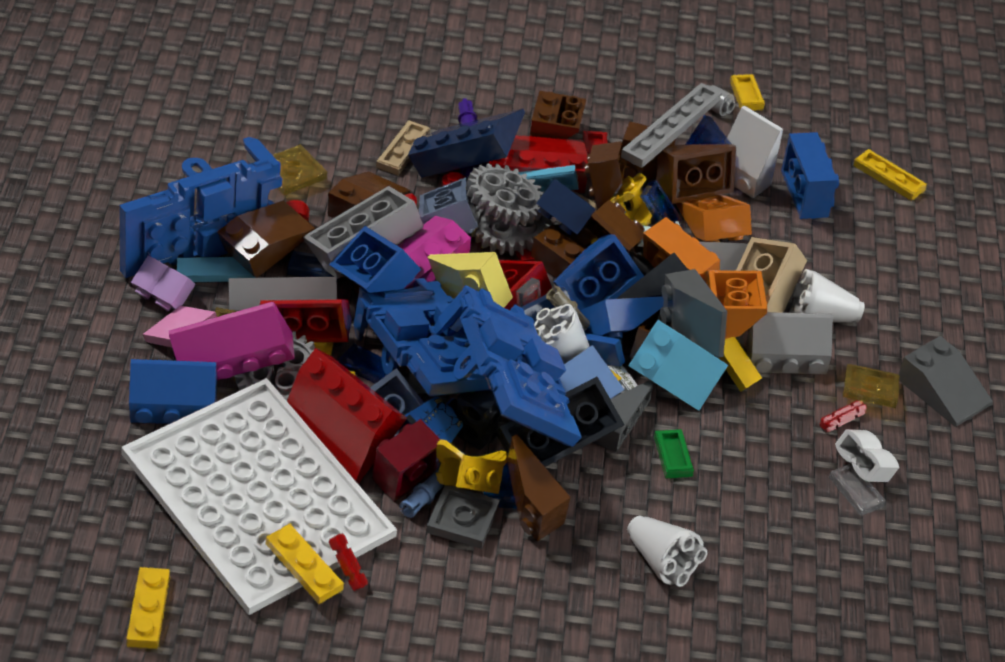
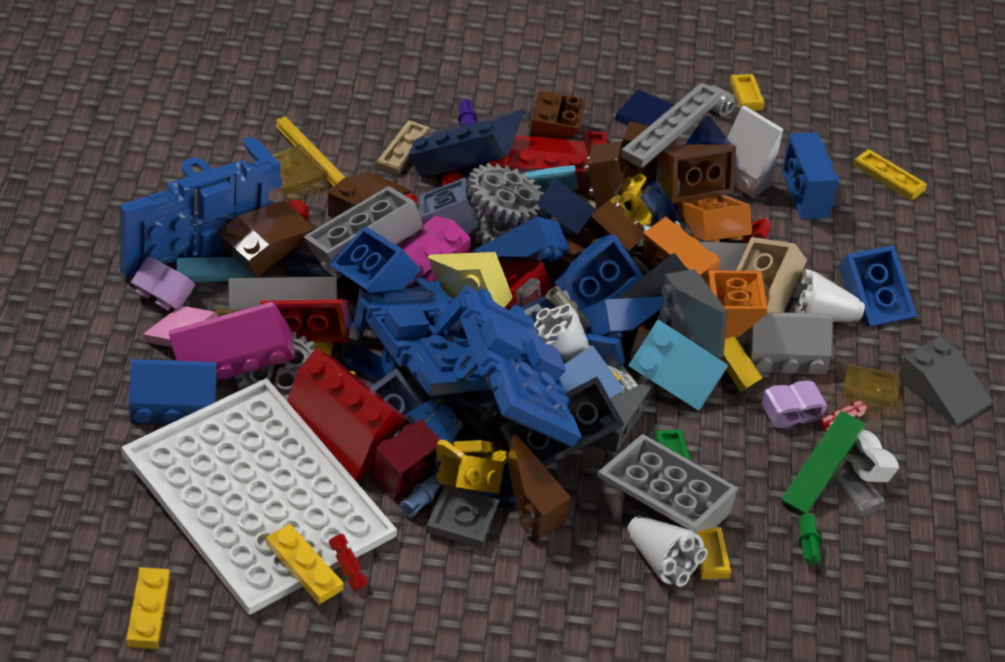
(296, 137): none -> yellow axle
(475, 447): none -> yellow tile
(532, 241): none -> blue slope
(642, 109): none -> clear blue tile
(671, 484): none -> light grey slope
(717, 562): none -> yellow tile
(759, 230): none -> red plate
(794, 404): none -> lavender brick
(809, 539): none -> green axle
(823, 463): none -> green tile
(879, 283): none -> blue slope

